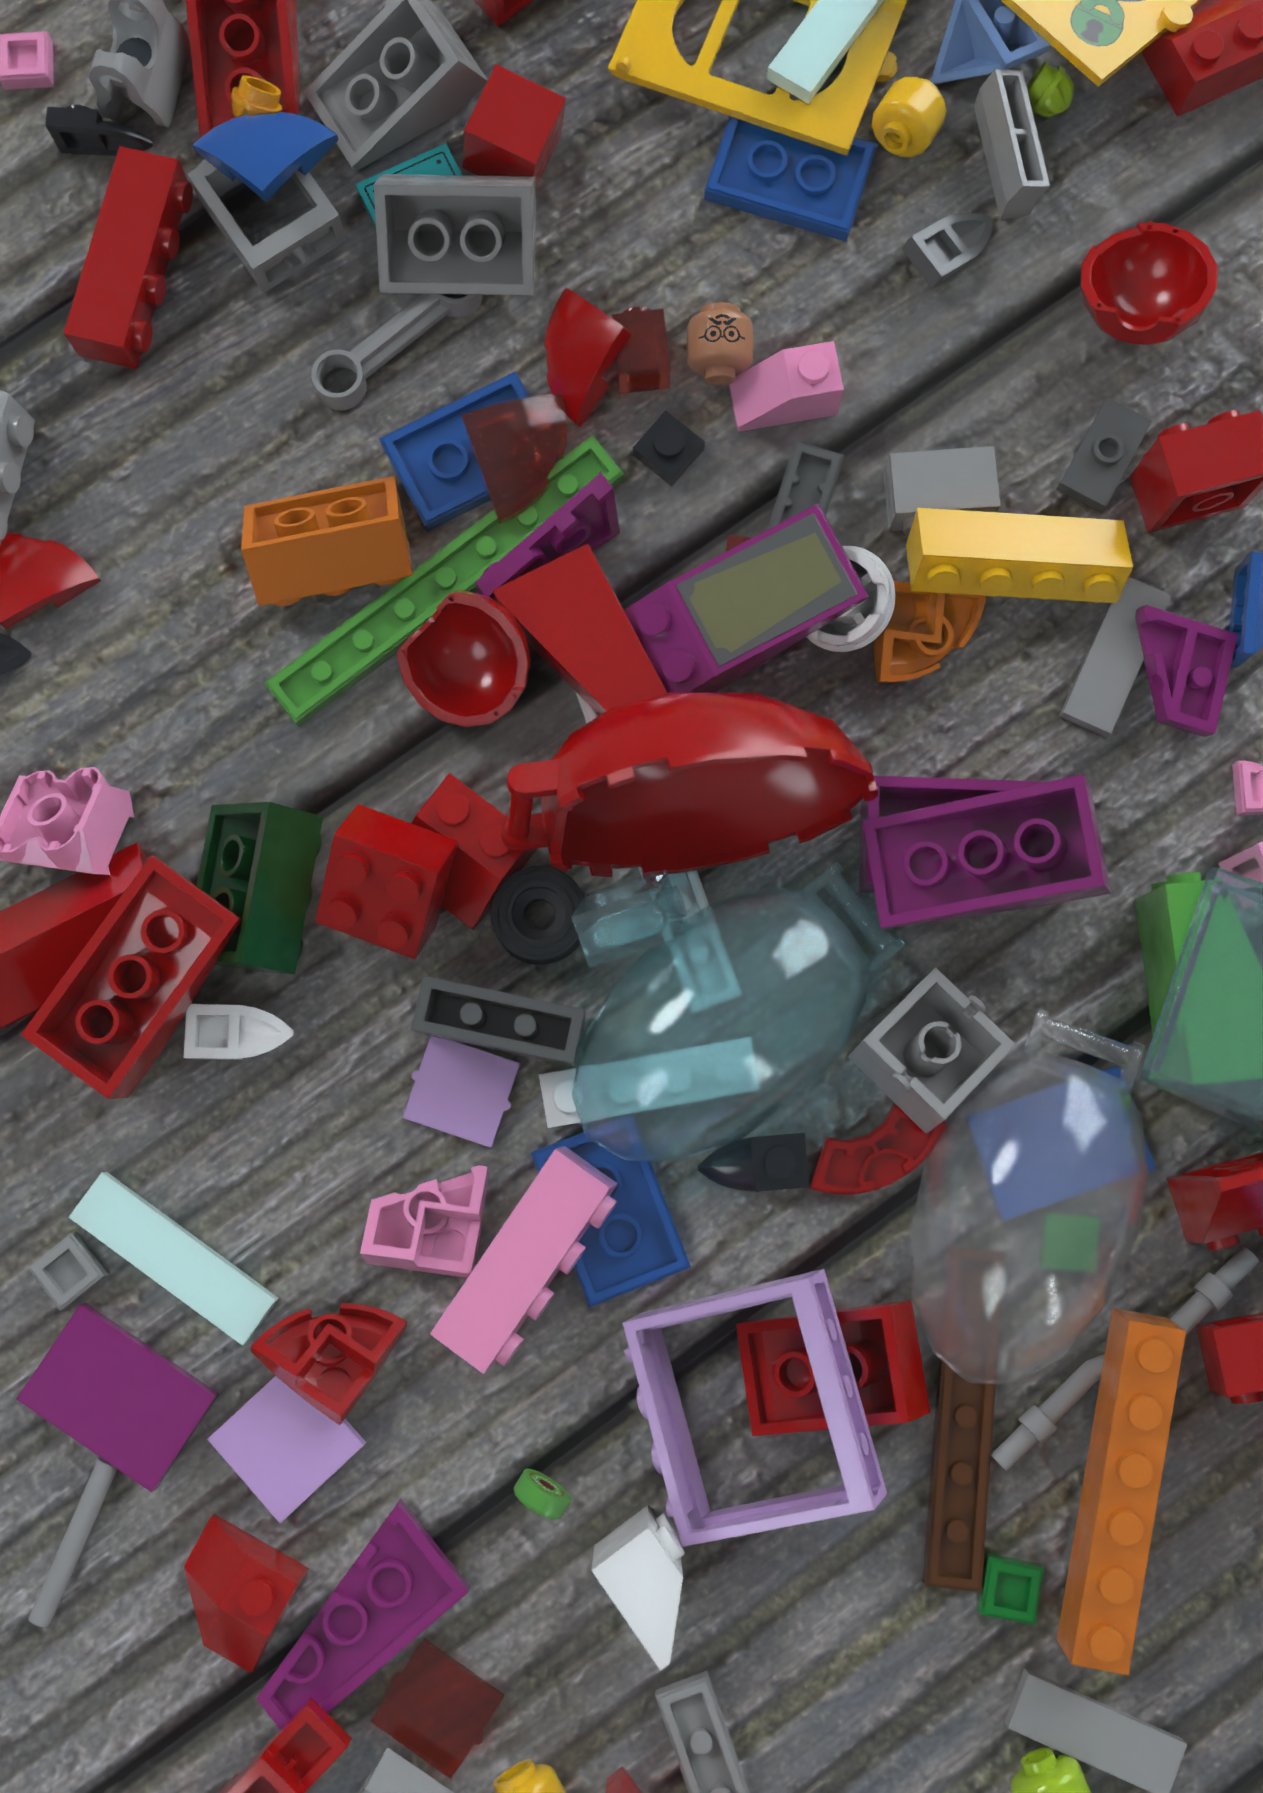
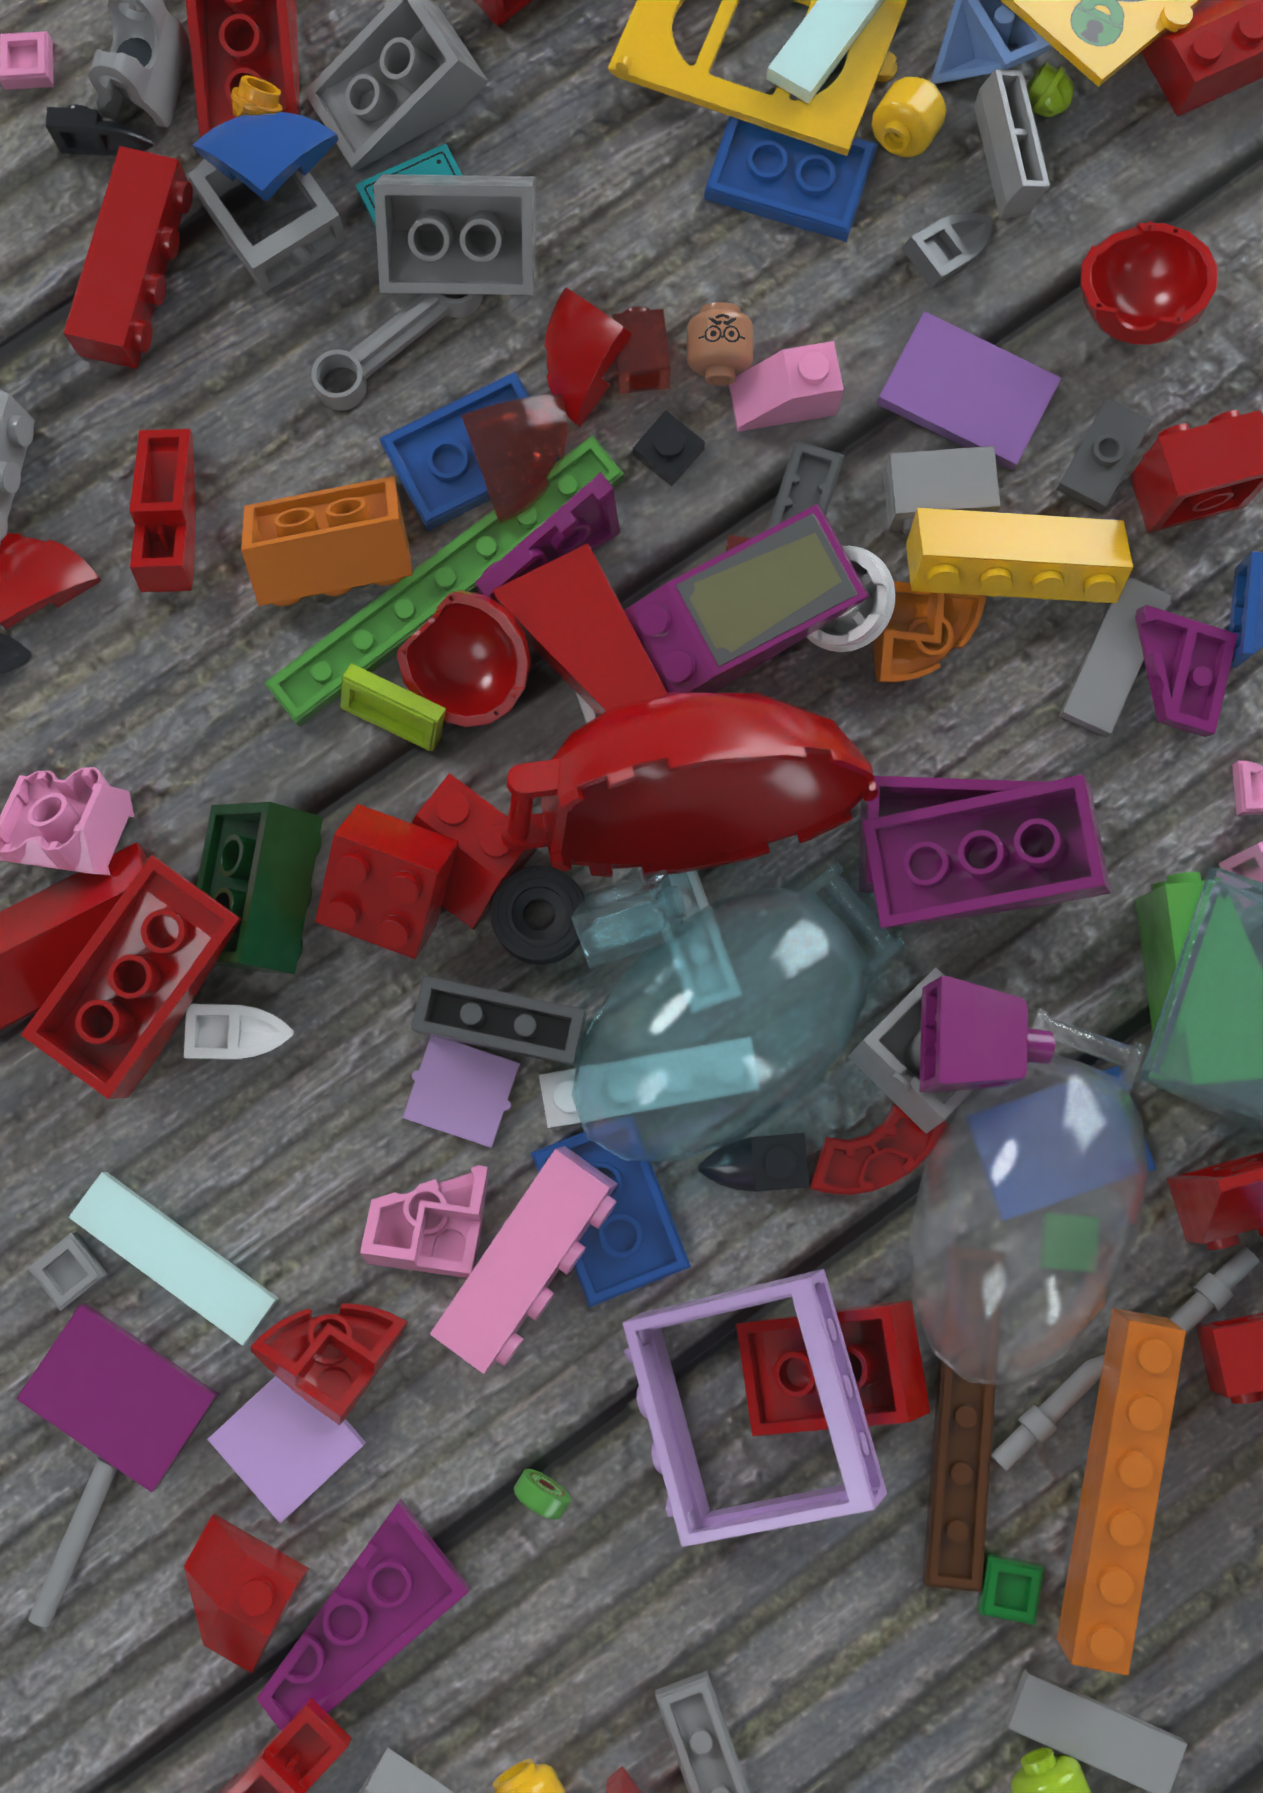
(164, 511): none -> red slope
(392, 707): none -> lime tile
(437, 1708): clear red piece -> none
(513, 127): red head -> none
(644, 1578): white slope -> none
(968, 390): none -> medium lavender tile
(976, 1037): none -> magenta torso

